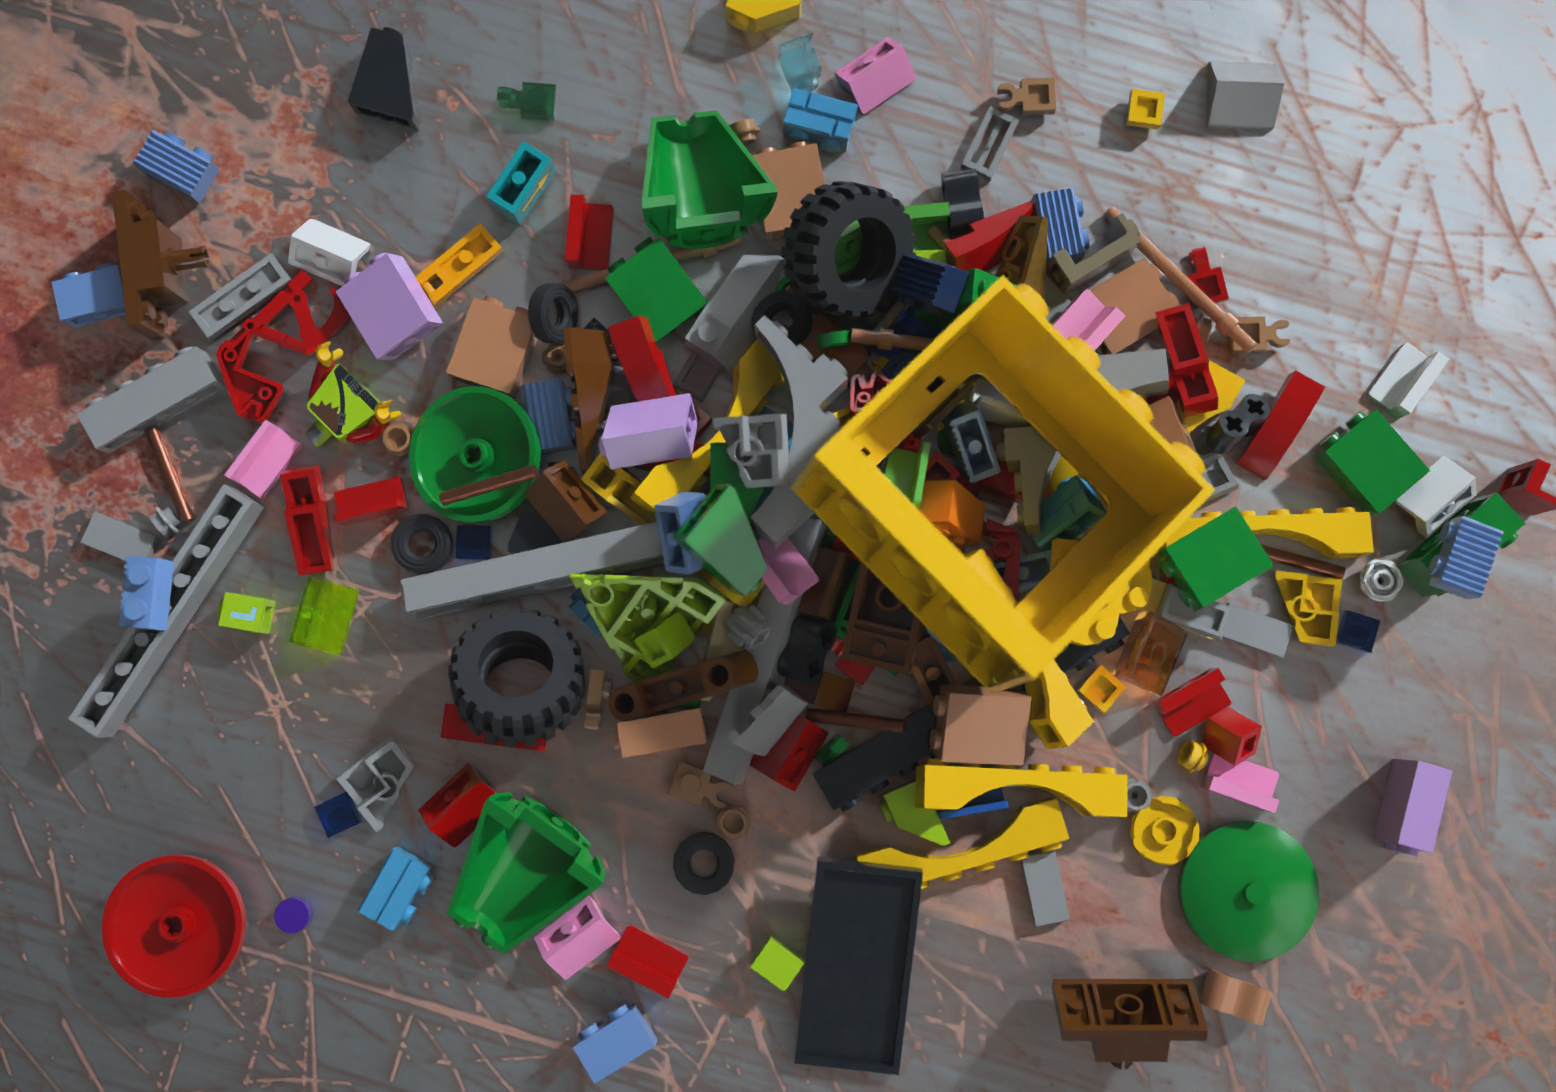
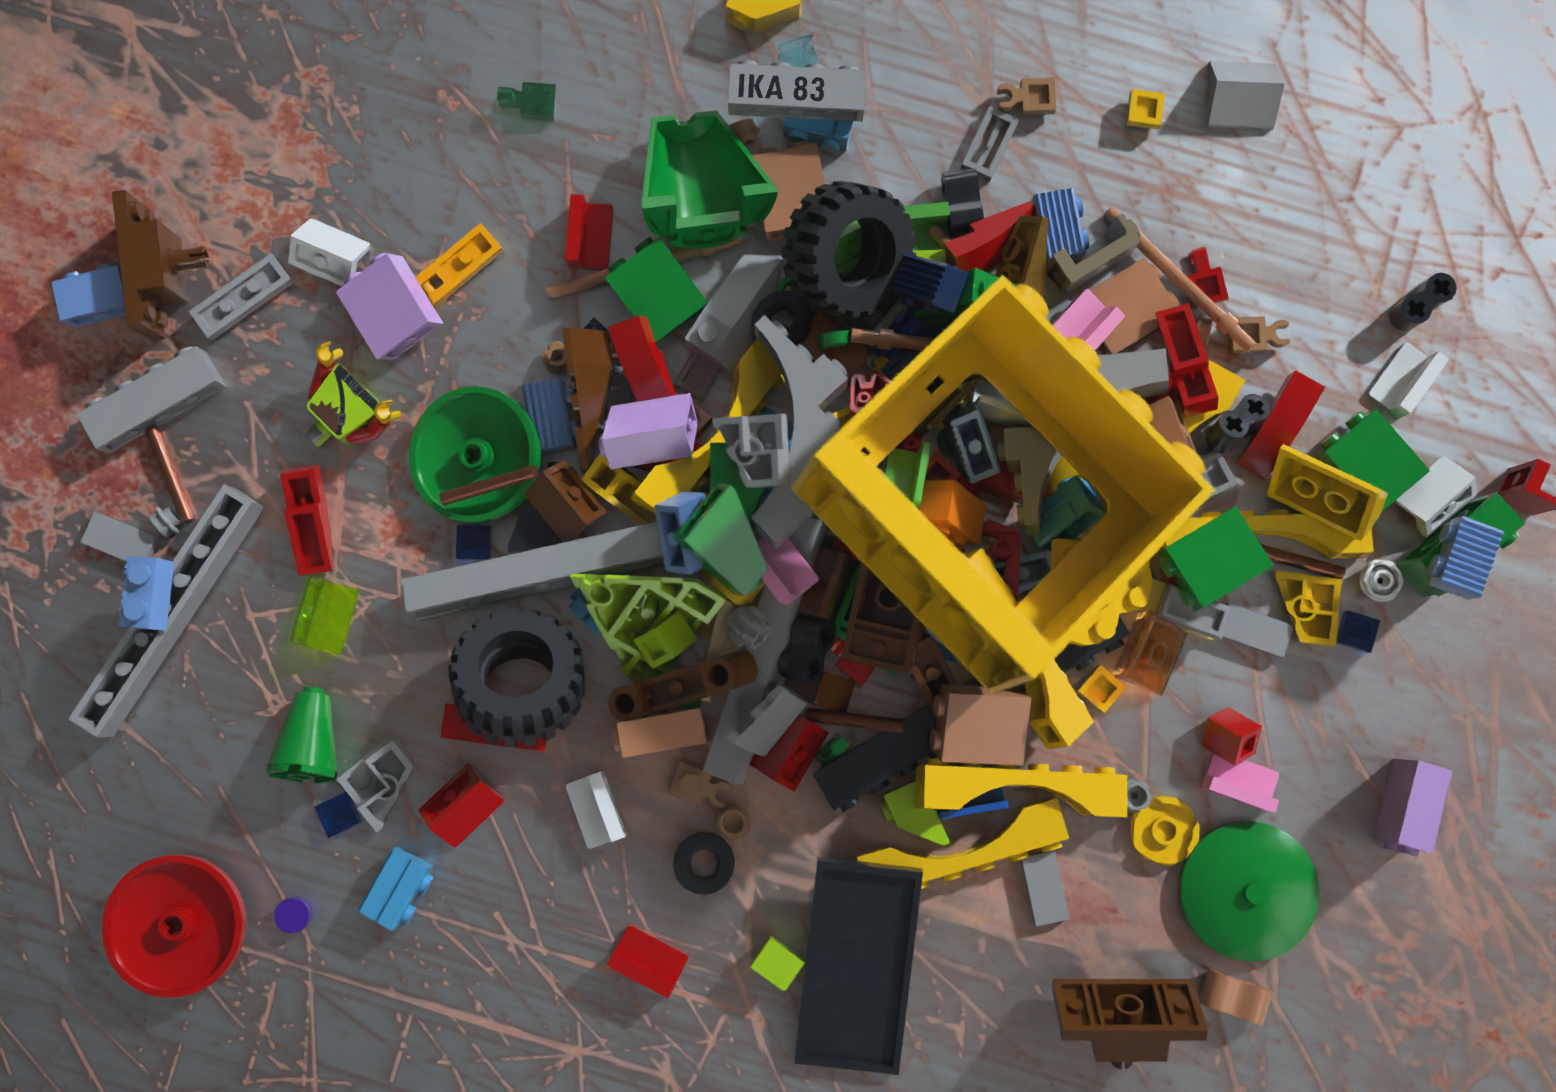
(176, 166): medium blue brick -> none
(245, 612): lime brick -> none
(255, 395): red piece -> none
(264, 459): bright pink panel -> none
(306, 741): none -> green cone
(370, 501): red panel -> none
(386, 81): black slope -> none
(397, 439): medium nougat plate -> none
(401, 548): black tyre -> none
(493, 347): nougat brick -> none
(521, 183): teal brick -> none
(521, 871): green cone -> none
(540, 307): black tyre -> none
(576, 938): bright pink panel -> none
(596, 810): none -> white panel
(598, 690): medium nougat plate -> none
(614, 1042): medium blue brick -> none
(796, 91): none -> light grey brick
(877, 74): bright pink panel -> none
(1192, 756): yellow plate -> none
(1193, 701): red panel -> none
(1325, 493): none -> yellow slope
(1423, 301): none -> black axle

